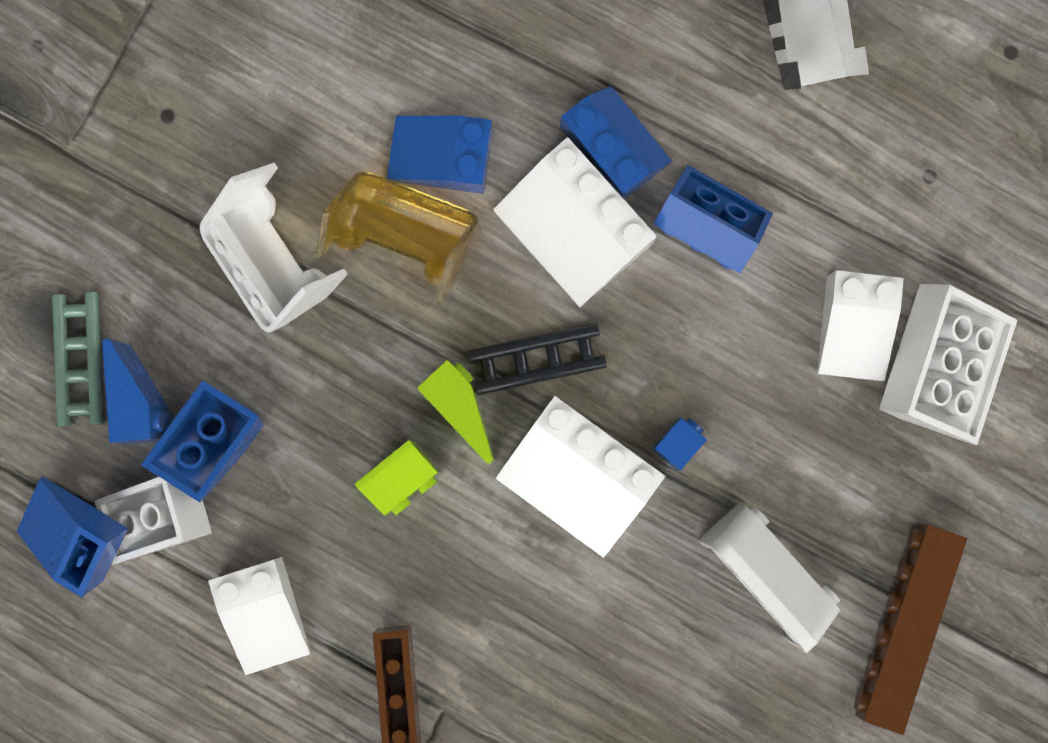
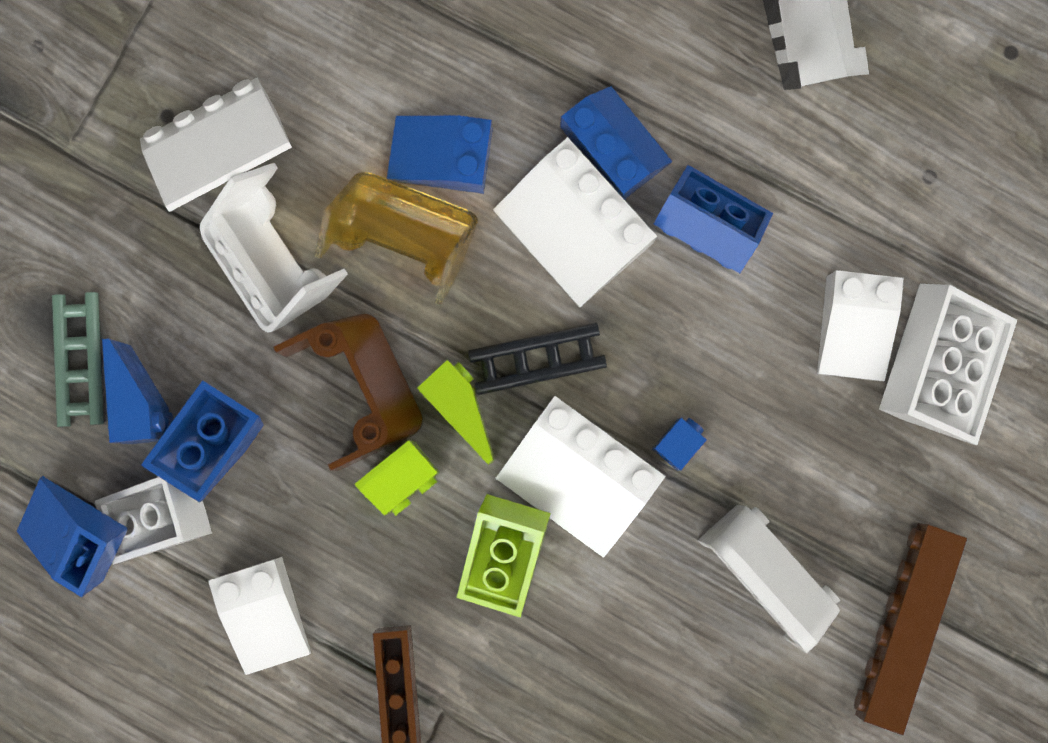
(213, 143): none -> white slope
(392, 404): none -> reddish brown windscreen
(503, 555): none -> lime slope

